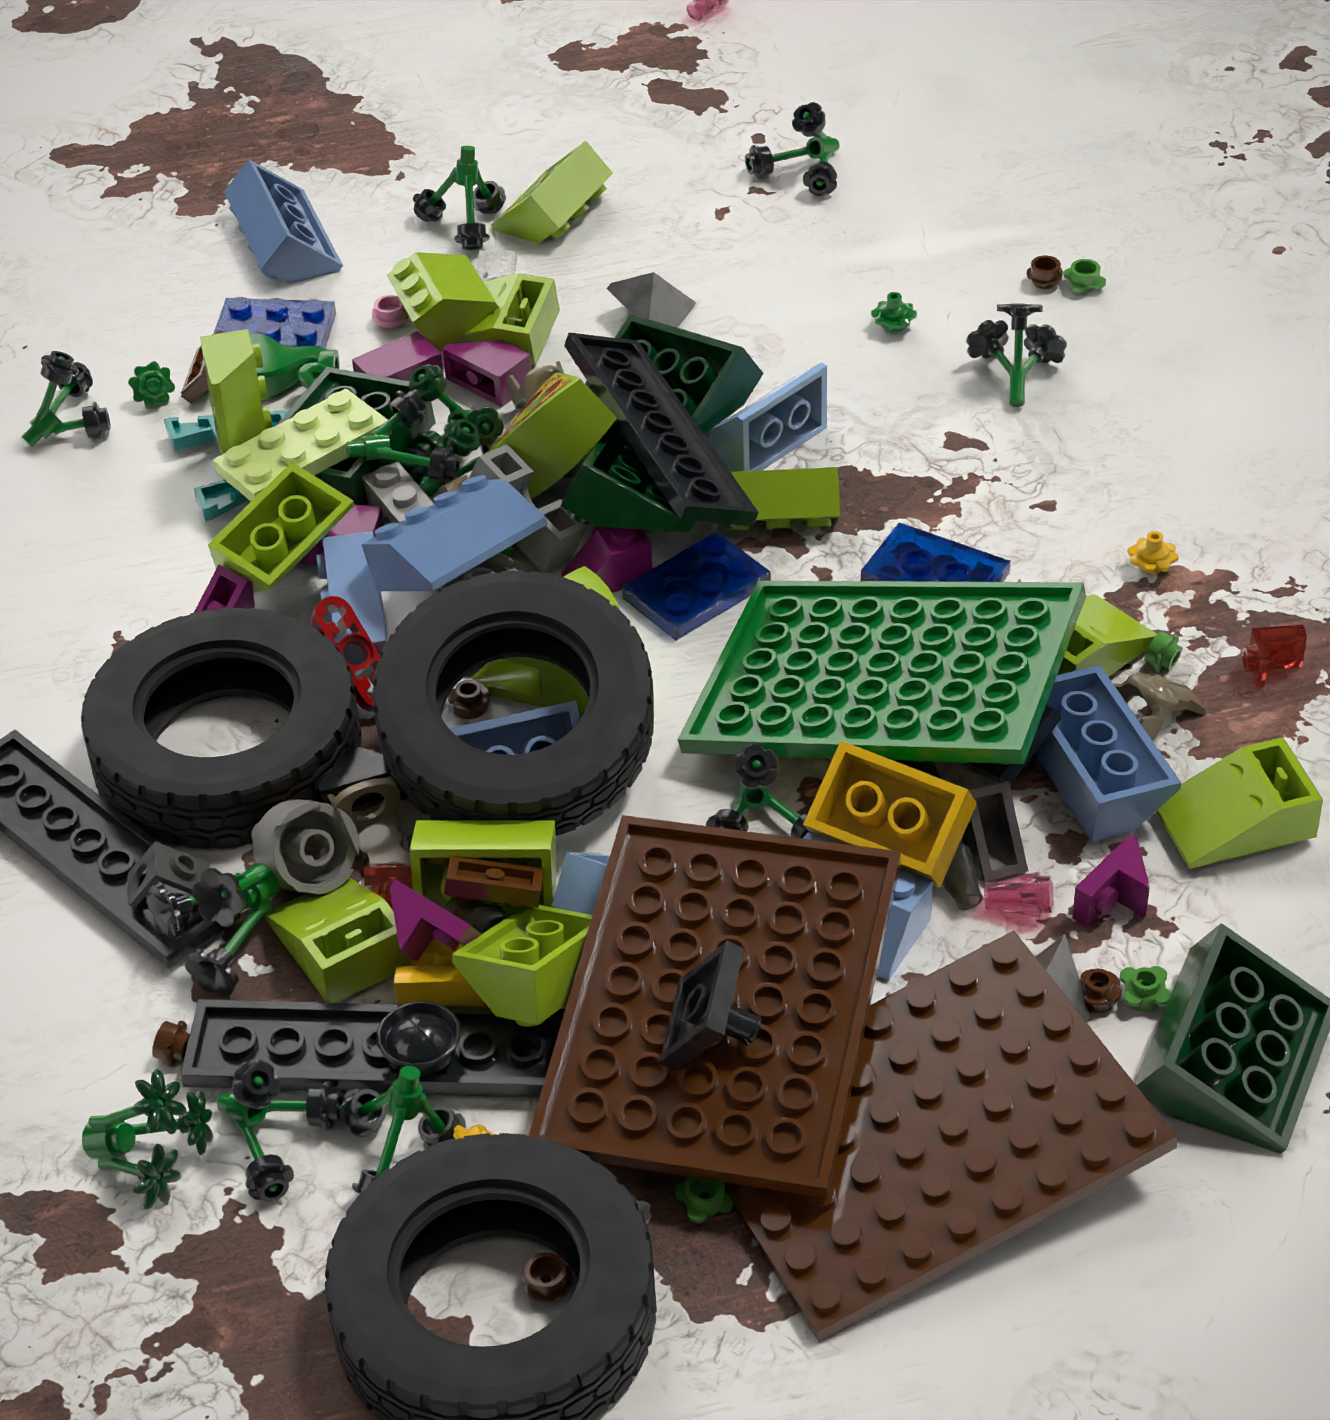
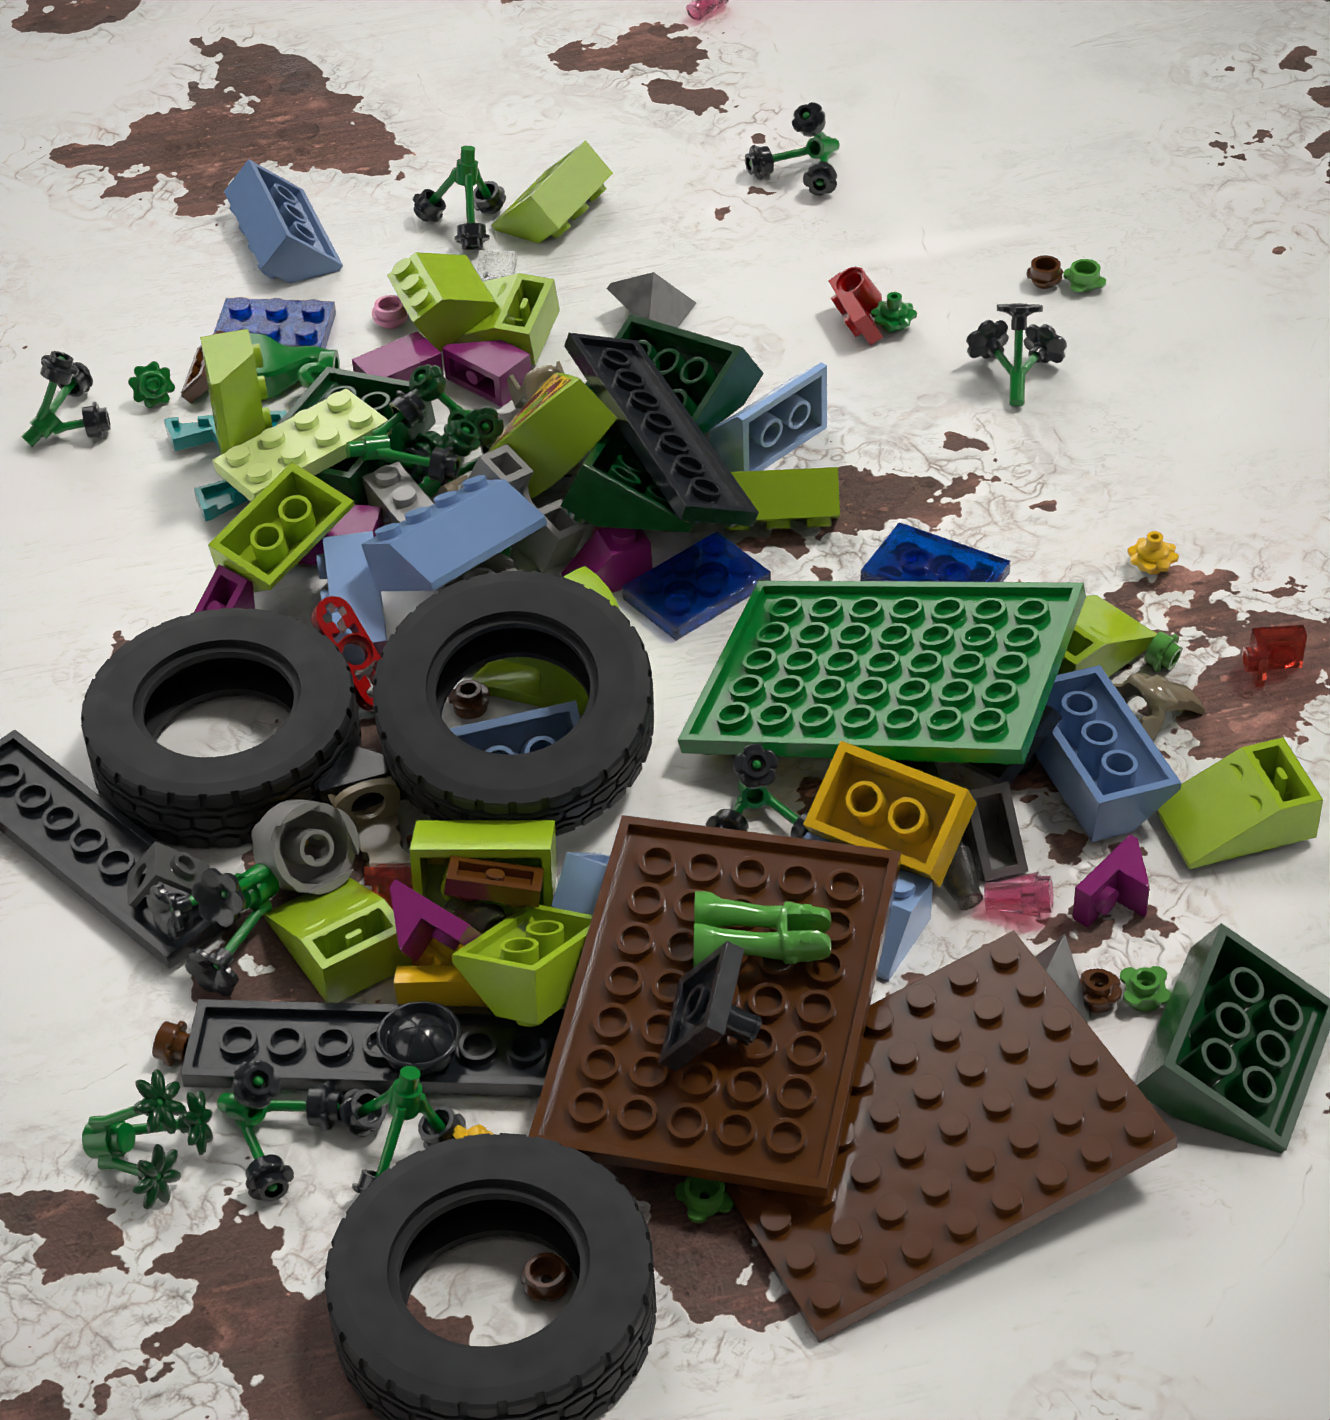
(797, 937): none -> bright green piece
(857, 297): none -> red plate

